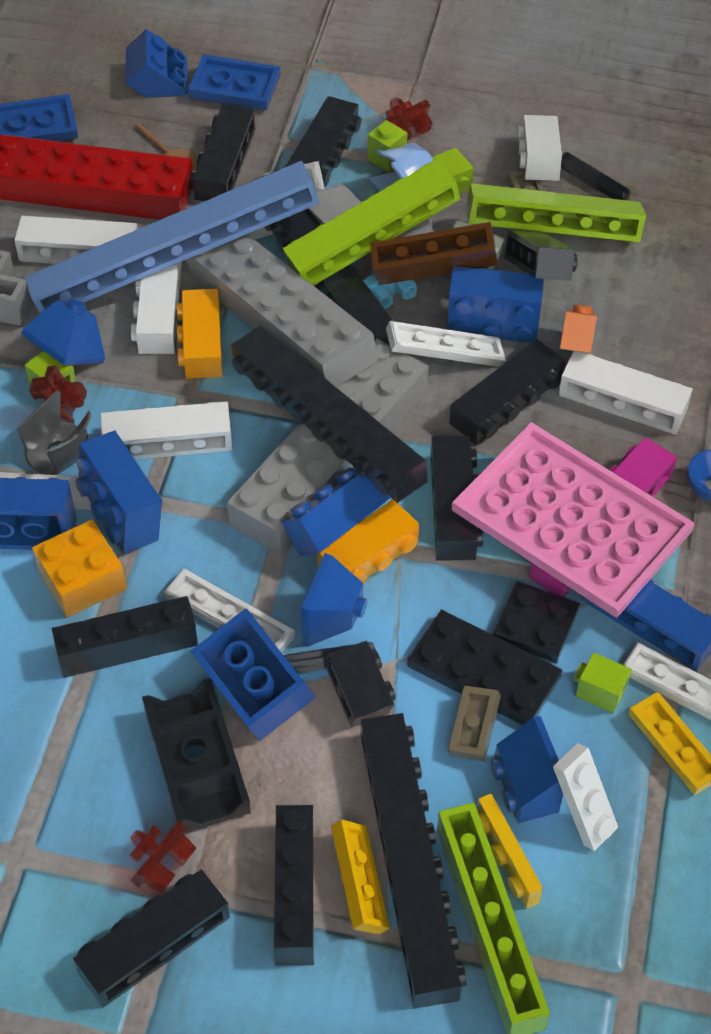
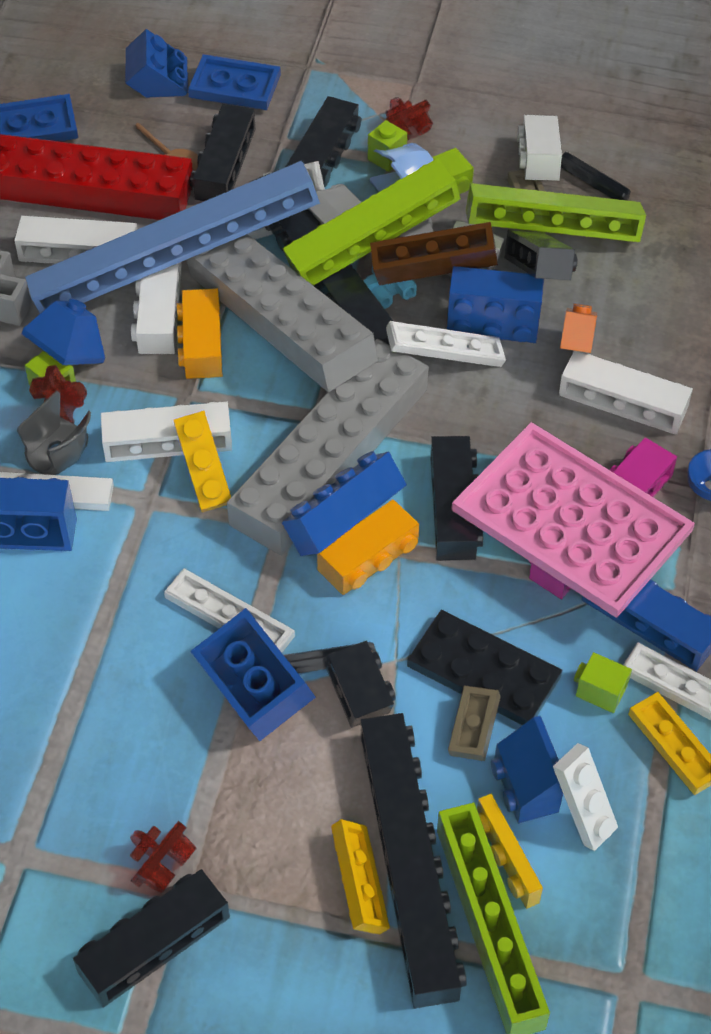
(79, 568): light orange brick -> none
(118, 492): blue brick -> none
(125, 636): black brick -> none
(202, 461): none -> yellow plate
(205, 786): black piece -> none
(294, 885): black brick -> none
(329, 414): black brick -> none
(331, 602): blue slope -> none
(506, 392): black brick -> none
(537, 621): black plate -> none

